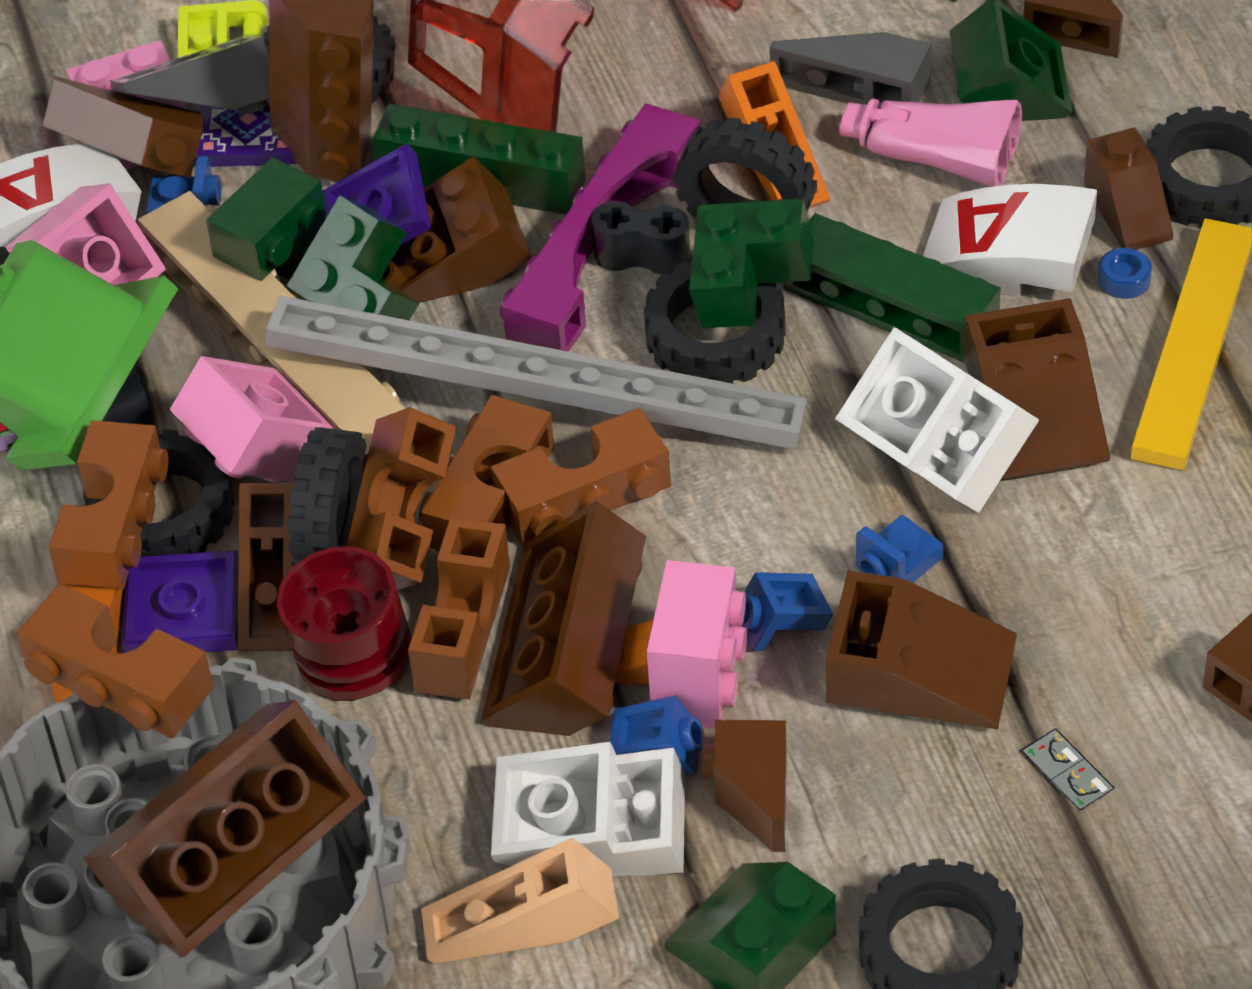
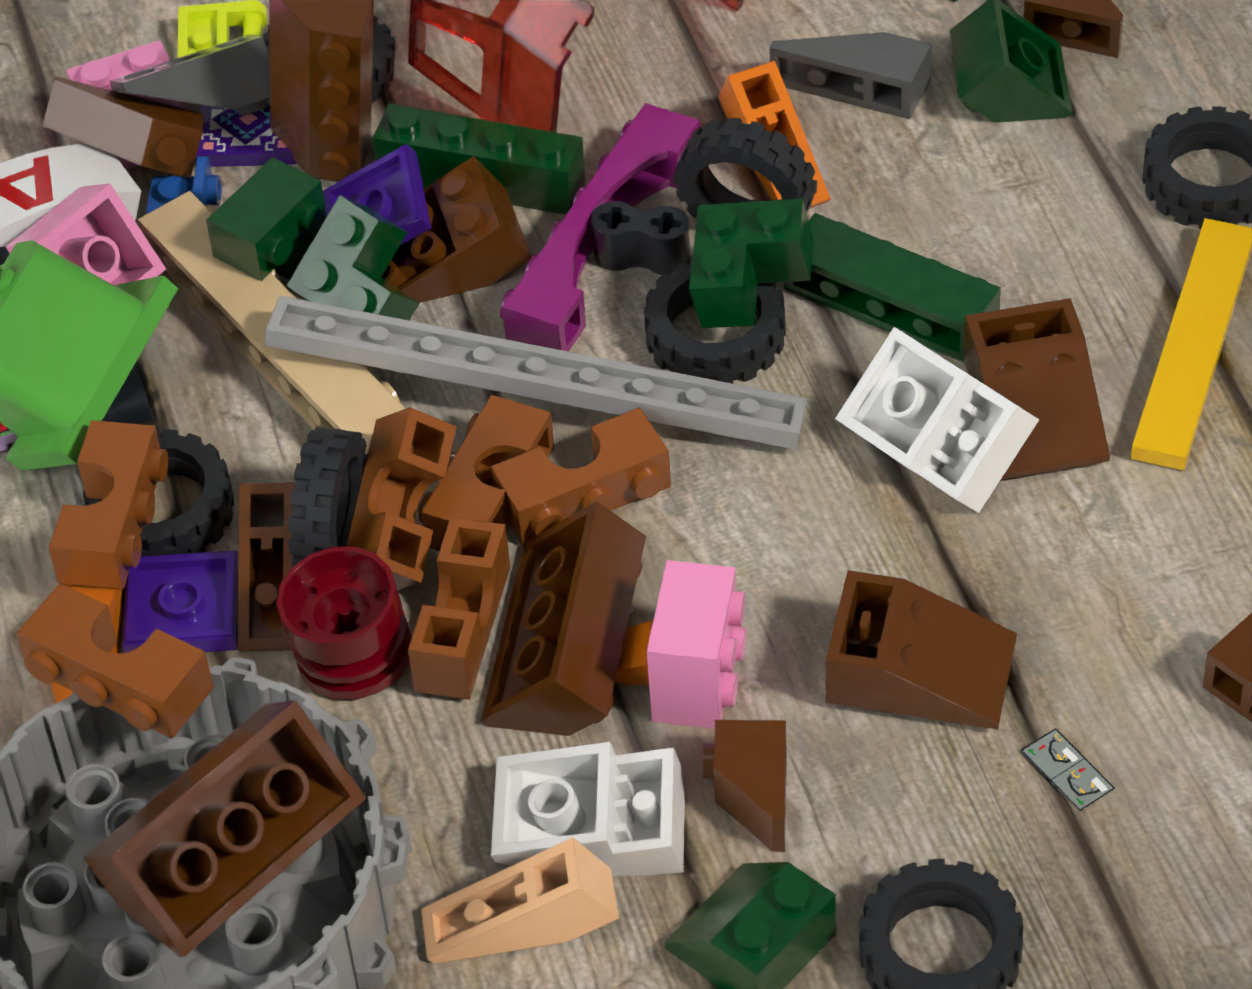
(246, 418): bright pink brick -> none
(659, 726): blue bracket -> none
(783, 603): blue bracket -> none
(898, 550): blue bracket -> none
(956, 138): bright pink piece -> none
(1015, 234): white slope -> none
(1124, 273): blue tile -> none
(1128, 189): reddish brown slope -> none

